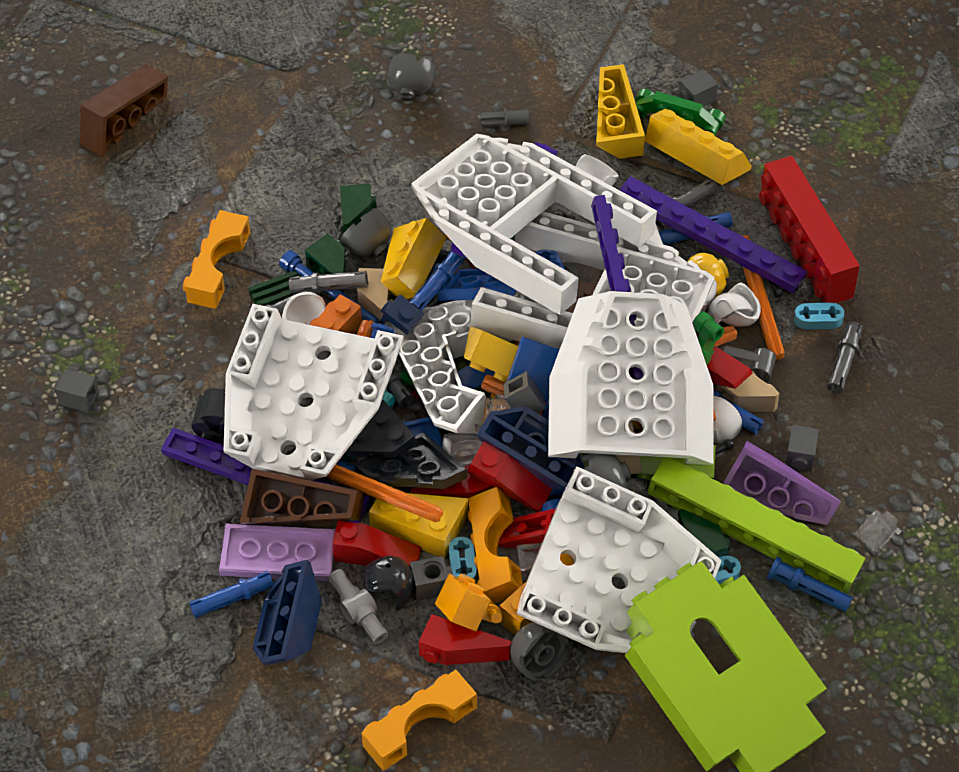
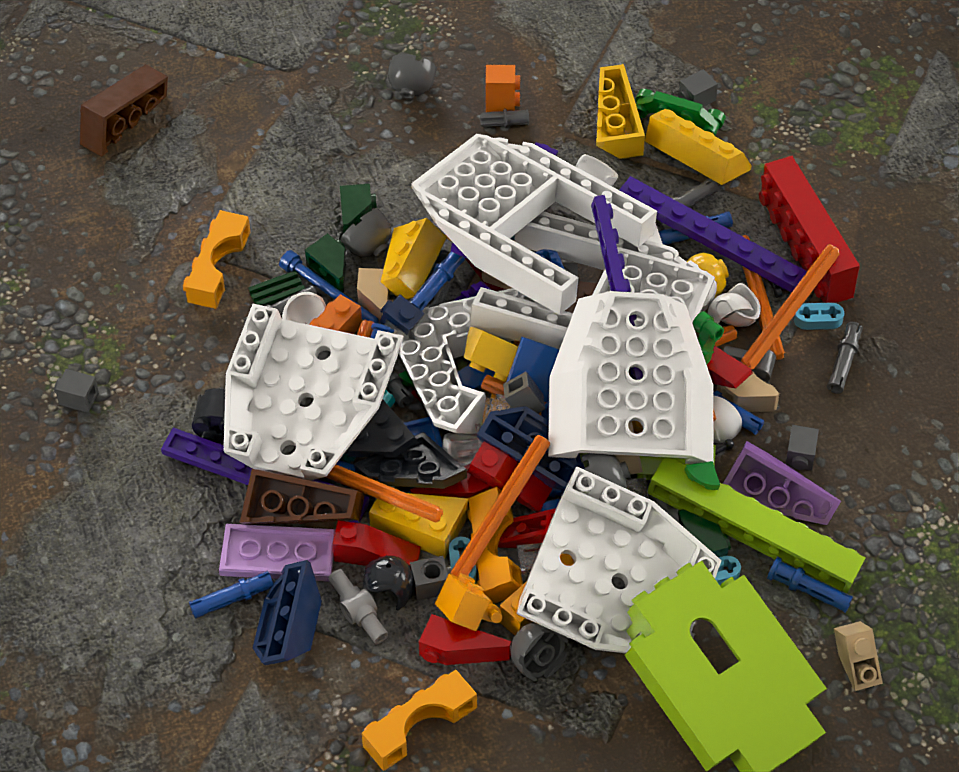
(317, 283): flat silver pin -> none
(467, 284): blue tile -> none
(501, 88): none -> orange brick
(501, 506): none -> orange axle
(703, 474): none -> green tile
(790, 306): none -> orange axle
(858, 654): none -> tan slope
(878, 529): clear bracket -> none

